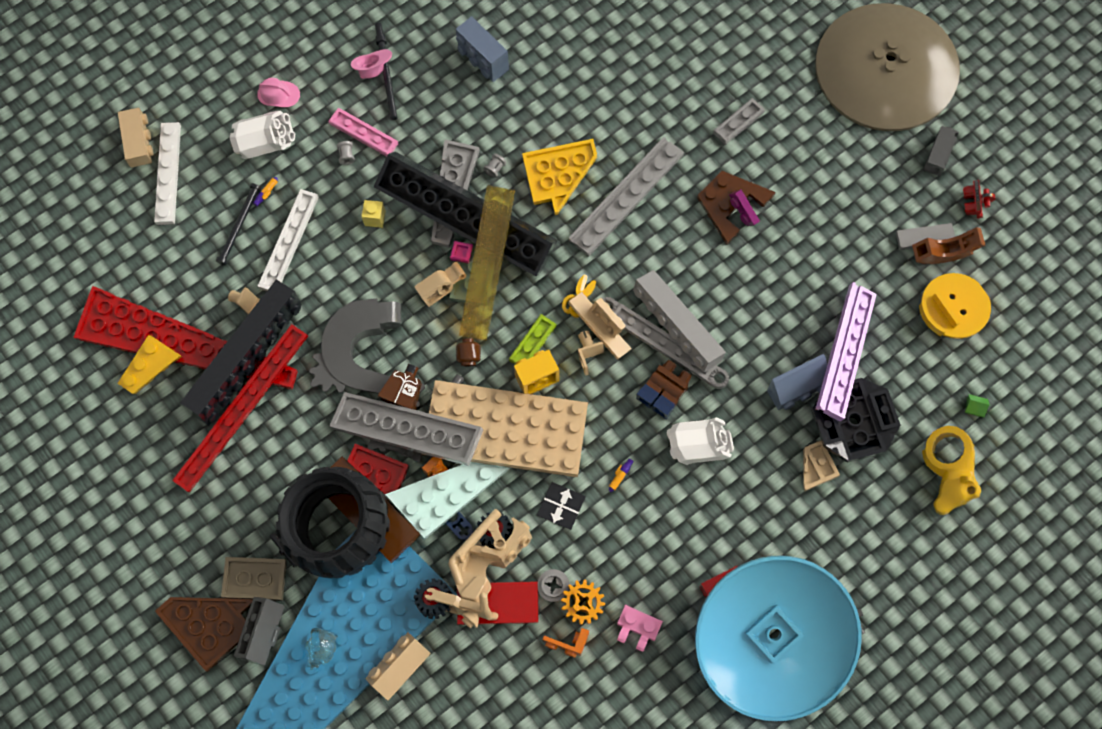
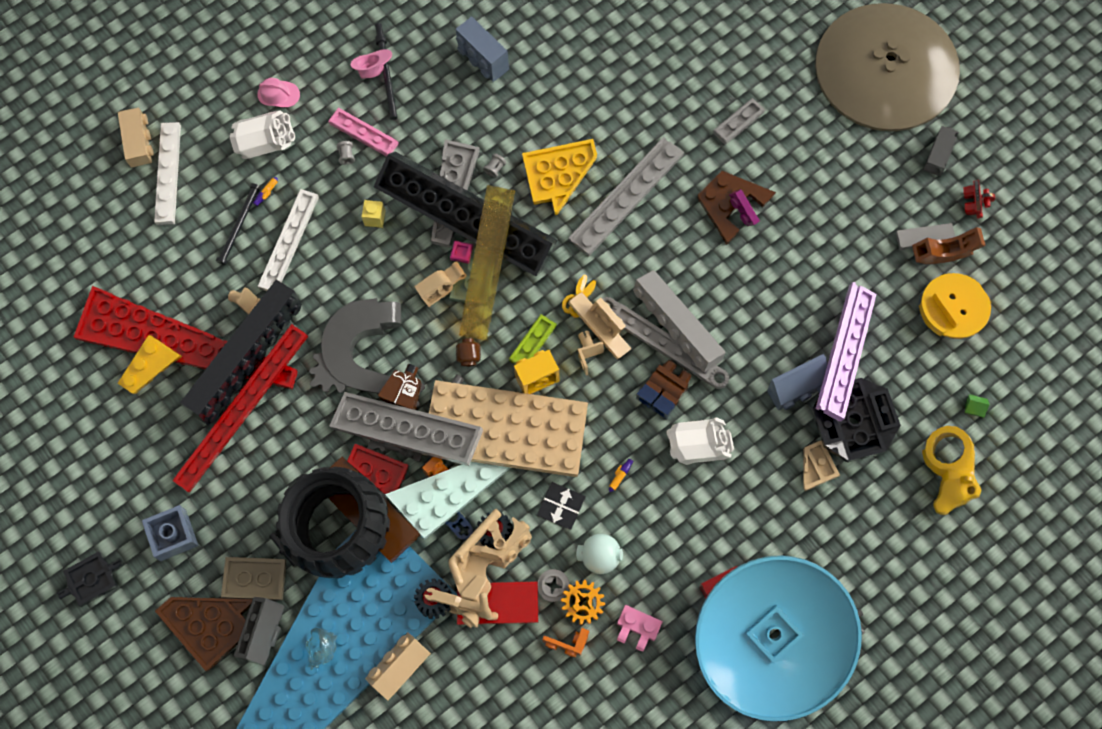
(90, 579): none -> black plate
(170, 533): none -> sand blue brick
(600, 553): none -> light aqua brick

